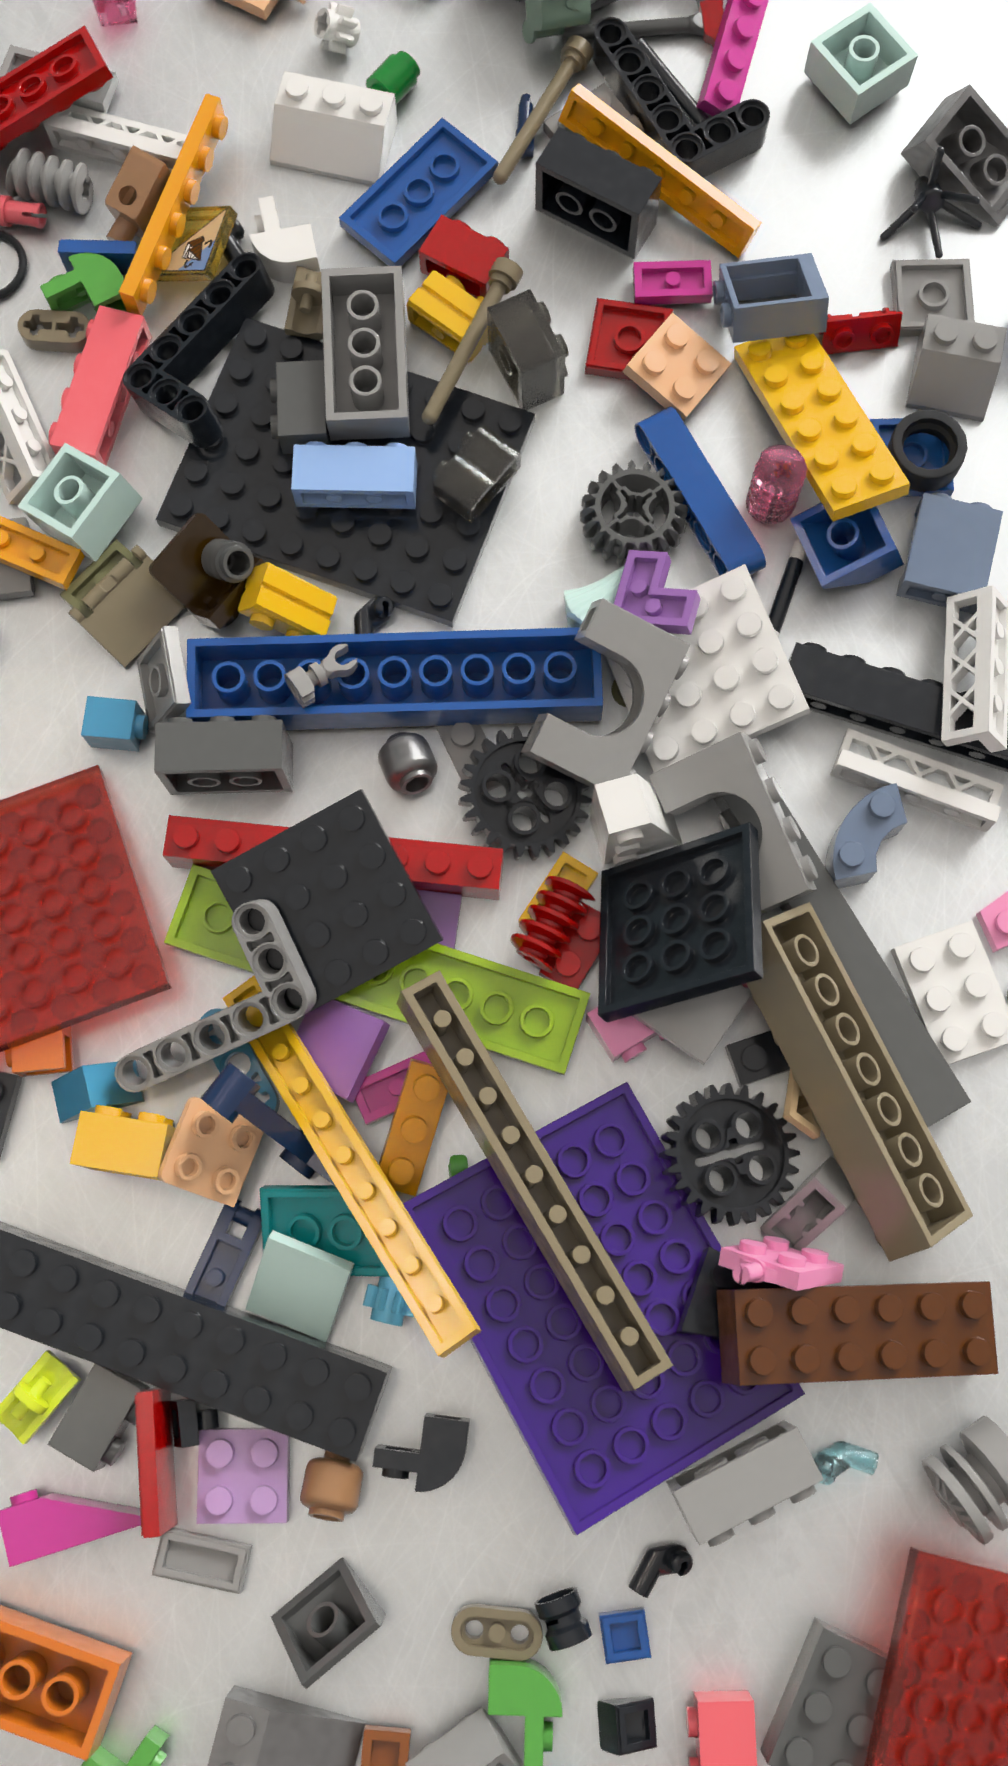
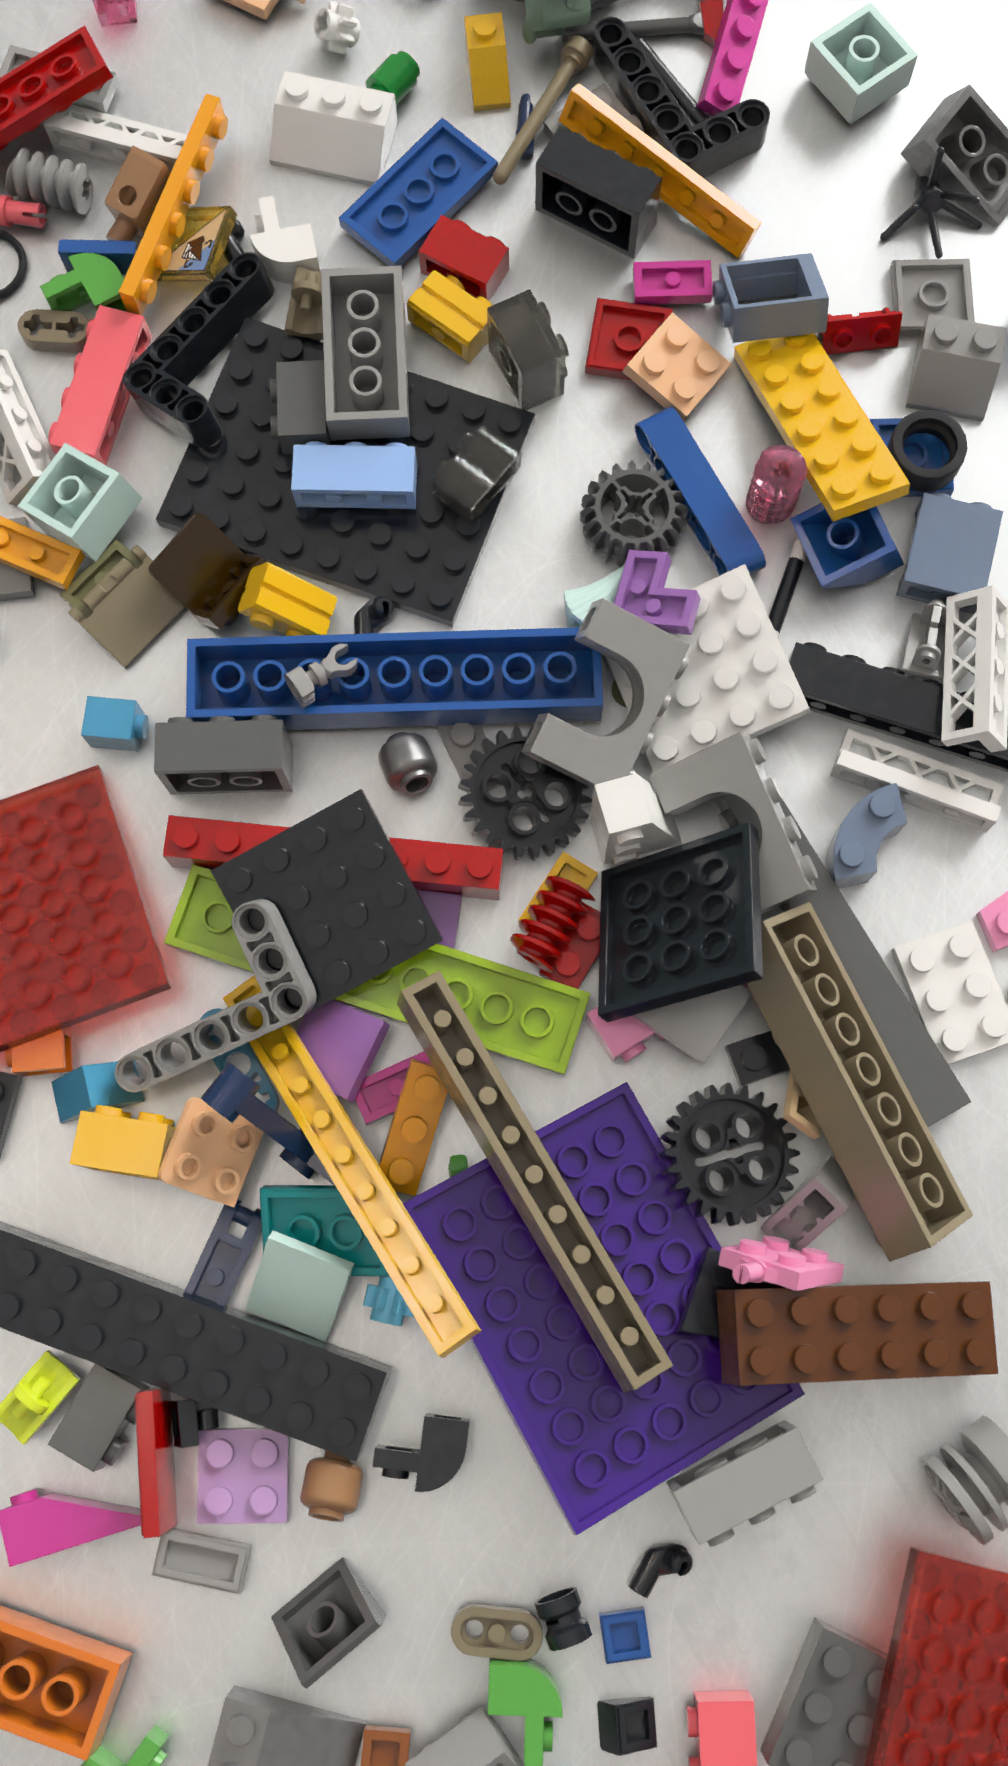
(163, 678): light grey tile -> none
(227, 560): dark grey brick -> none
(487, 61): none -> yellow slope
(504, 277): dark tan piece -> none
(842, 1456): clear light blue arm -> none
(926, 642): none -> light grey hinge

